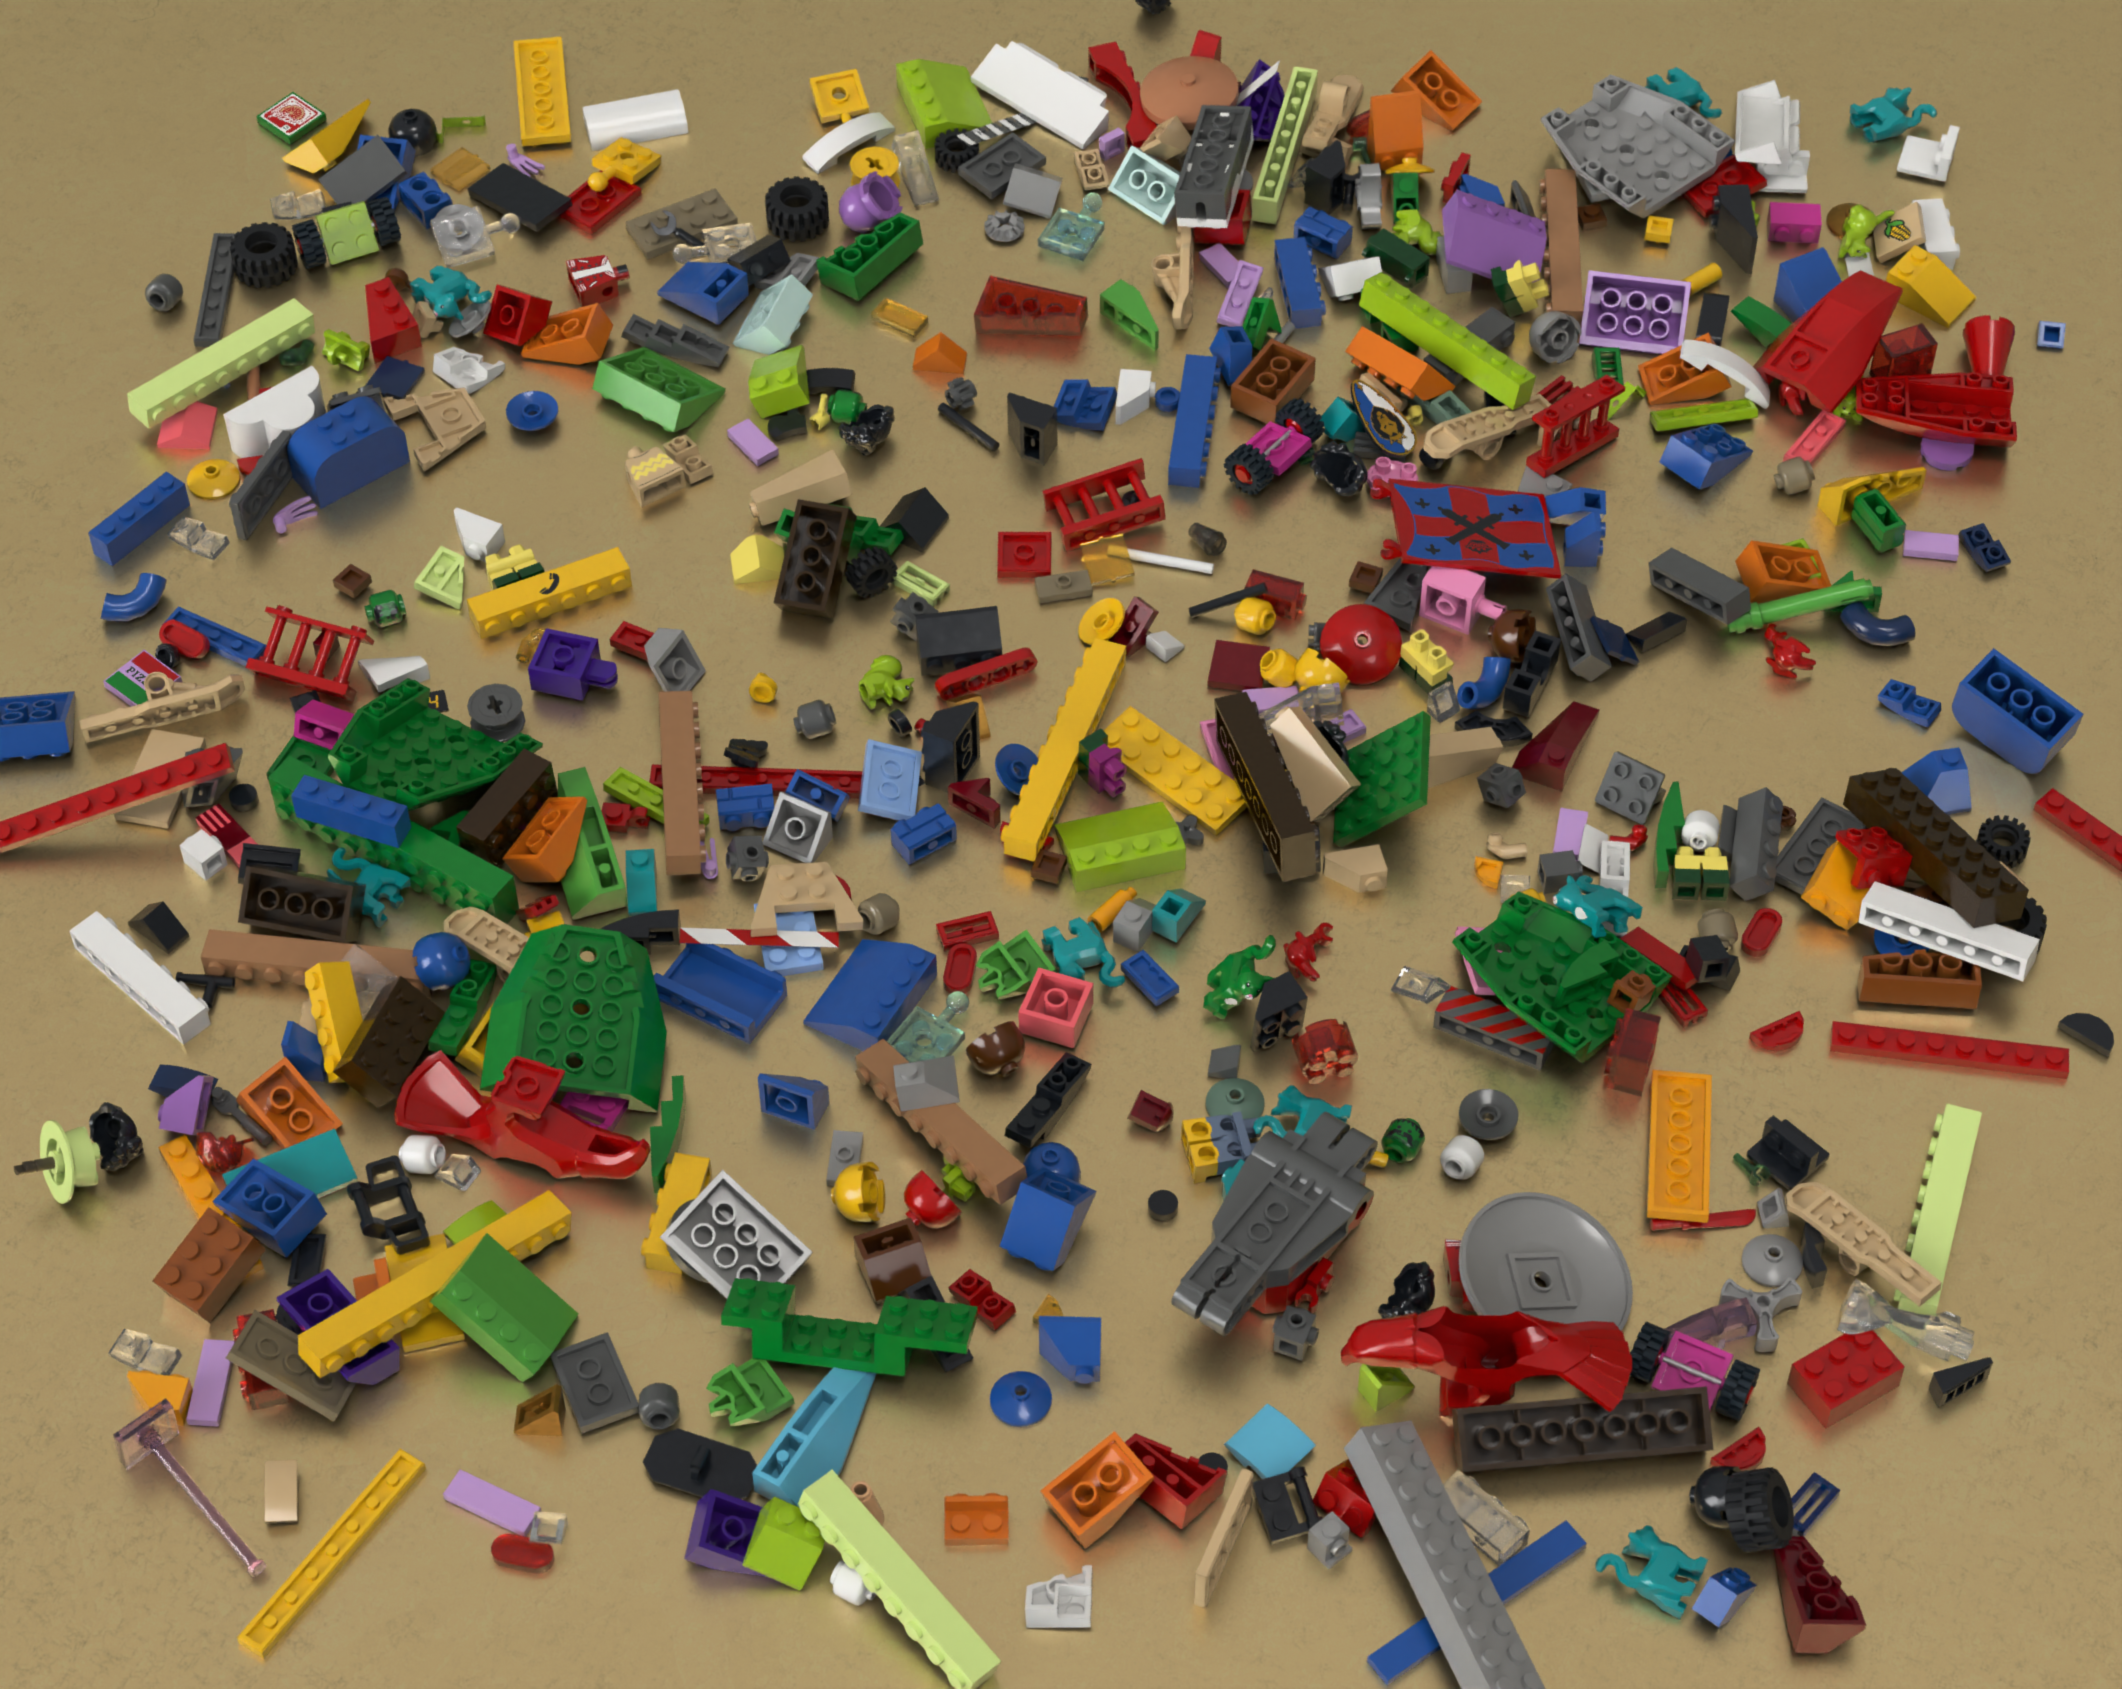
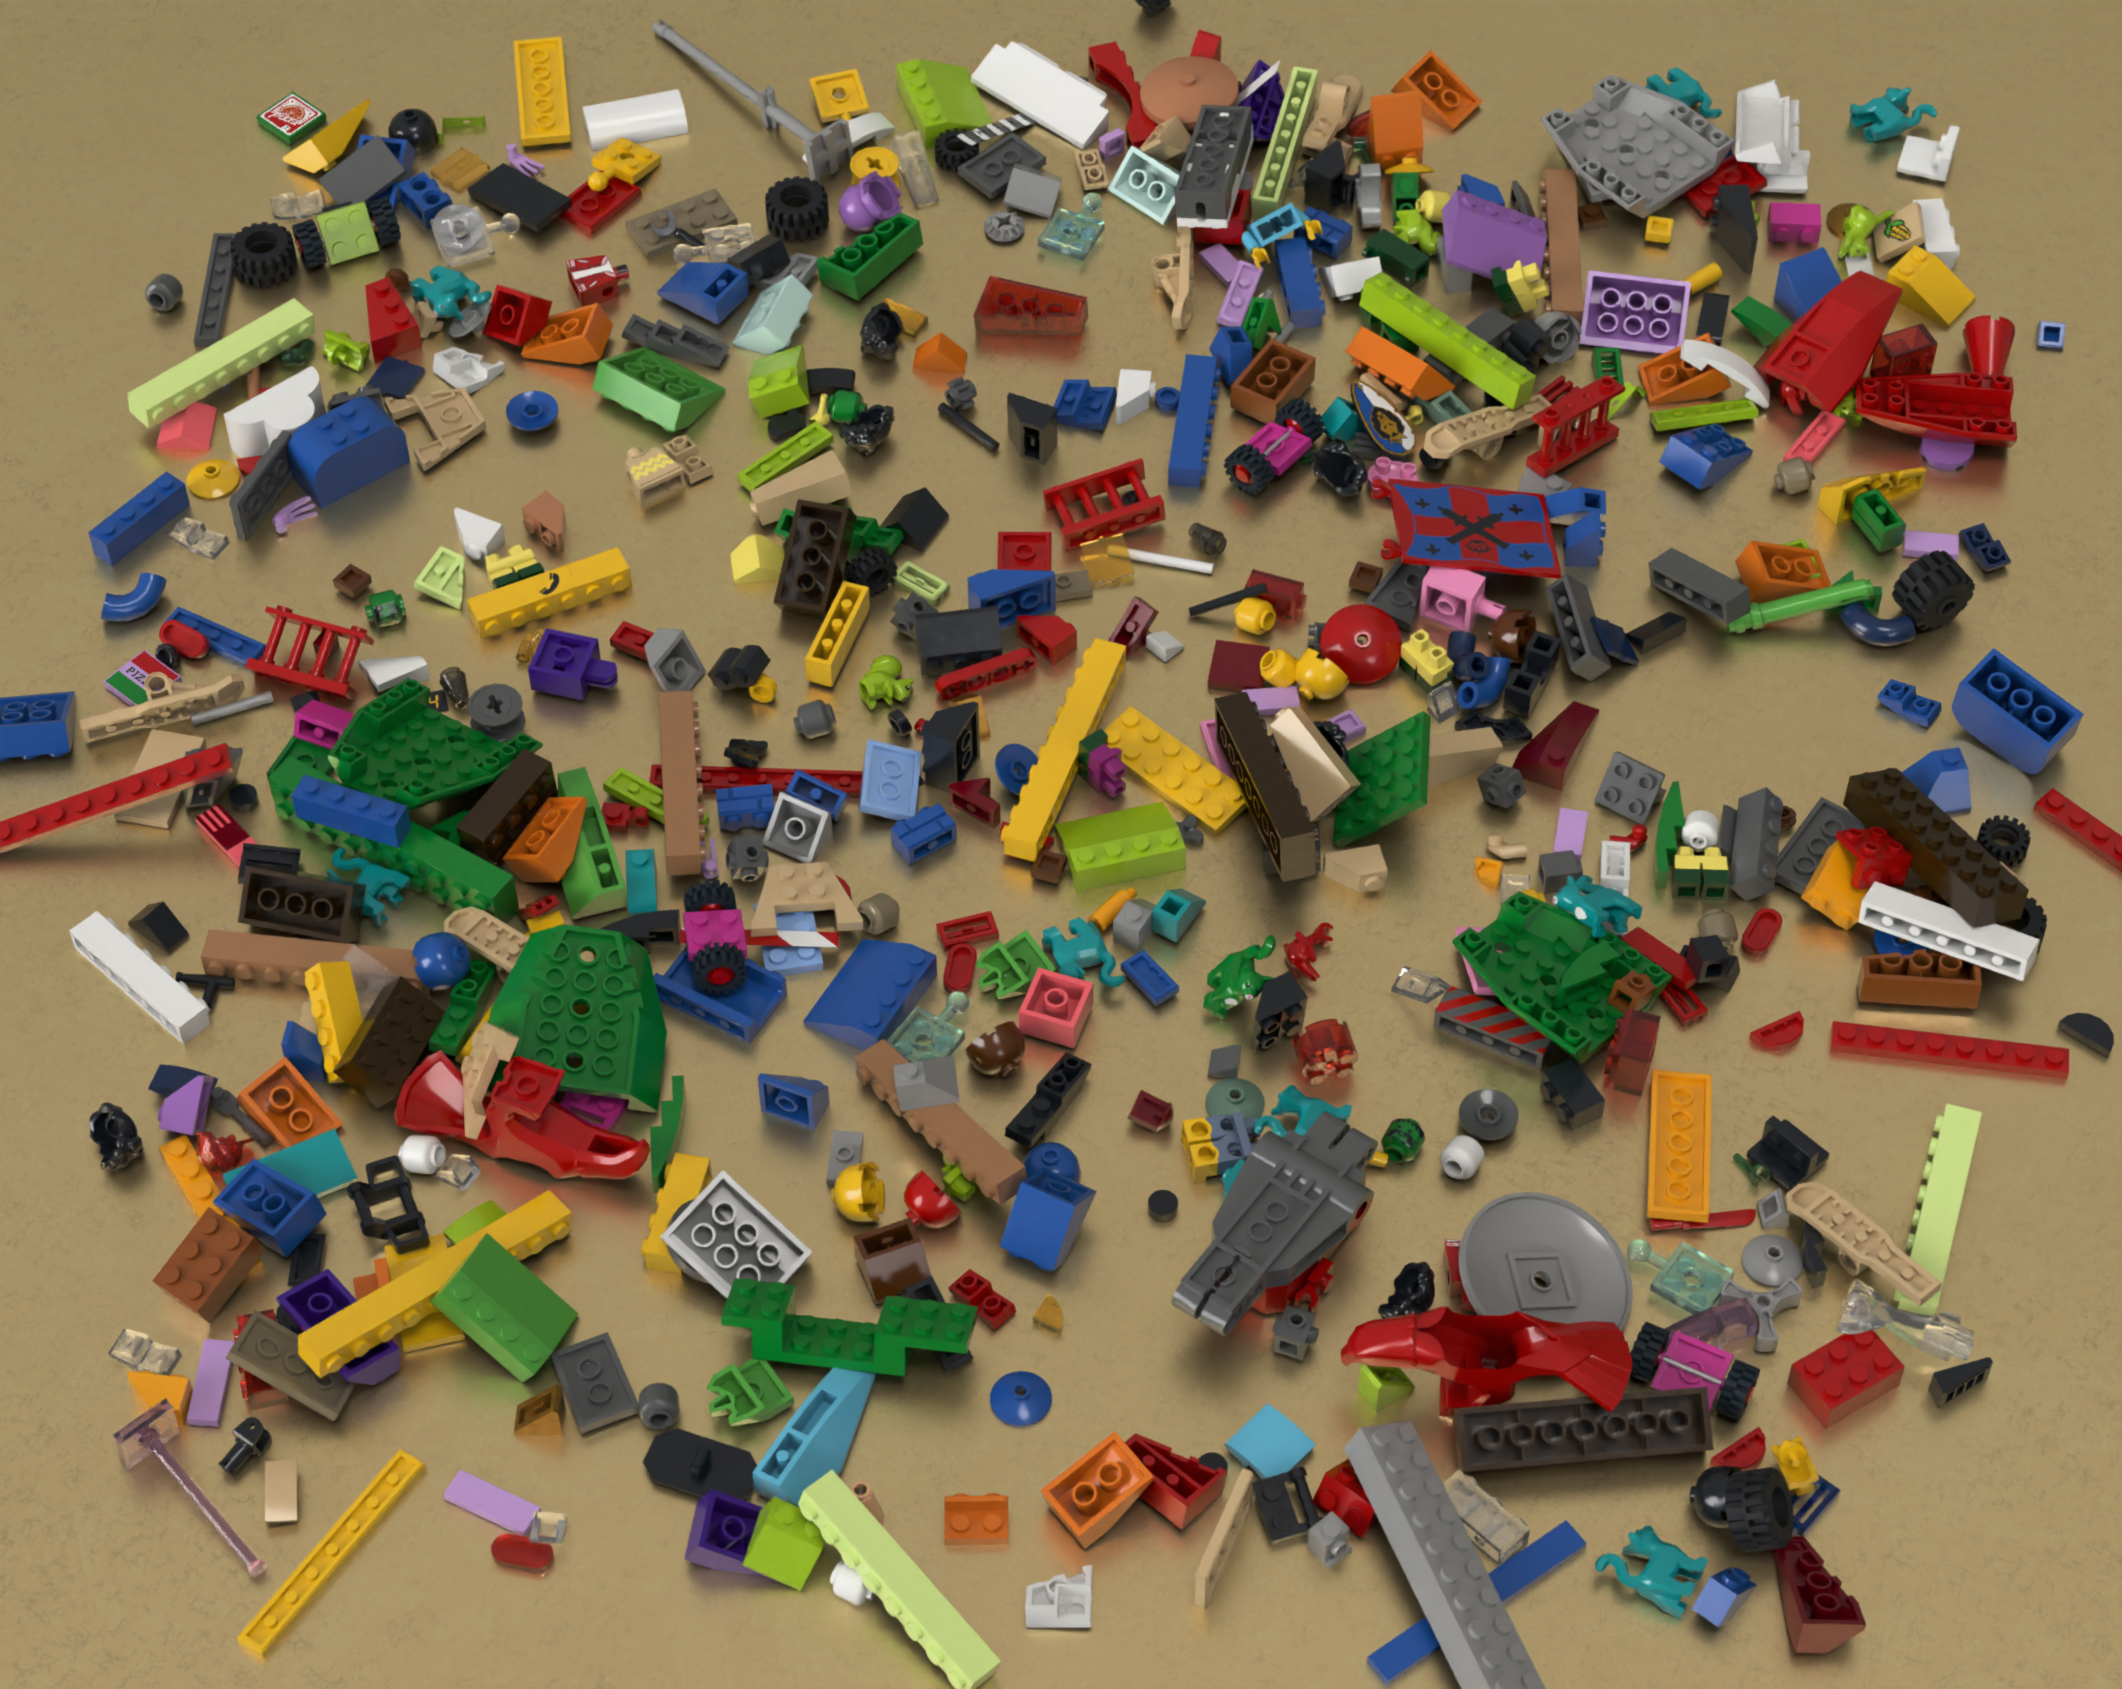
(66, 1160): yellowish green piece -> none
(203, 854): white brick -> none
(232, 708): none -> light grey bar
(246, 1444): none -> black piece
(455, 686): none -> clear smoke cone
(478, 1068): none -> tan wing
(546, 519): none -> nougat slope
(715, 937): none -> plate
(738, 667): none -> black brick
(752, 442): lavender tile -> none
(786, 456): none -> lime plate
(822, 149): none -> light grey piece
(837, 633): none -> yellow brick
(881, 332): none -> black hair
(1013, 593): none -> blue slope
(1047, 636): none -> red slope
(1072, 1346): blue slope -> none
(1101, 620): yellow dish -> none
(1127, 309): bright green slope -> none
(1275, 226): none -> medium azure torso
(1317, 701): clear slope -> none
(1431, 205): none -> light yellow head
(1450, 183): red plate -> none
(1467, 663): none -> dark blue cylinder
(1527, 344): none -> black brick
(1572, 1094): none -> black brick
(1591, 847): white sticker -> none
(1683, 1263): none -> clear light blue plate
(1787, 653): red piece -> none
(1796, 1465): none -> yellow hips
(1933, 590): none -> black wheel

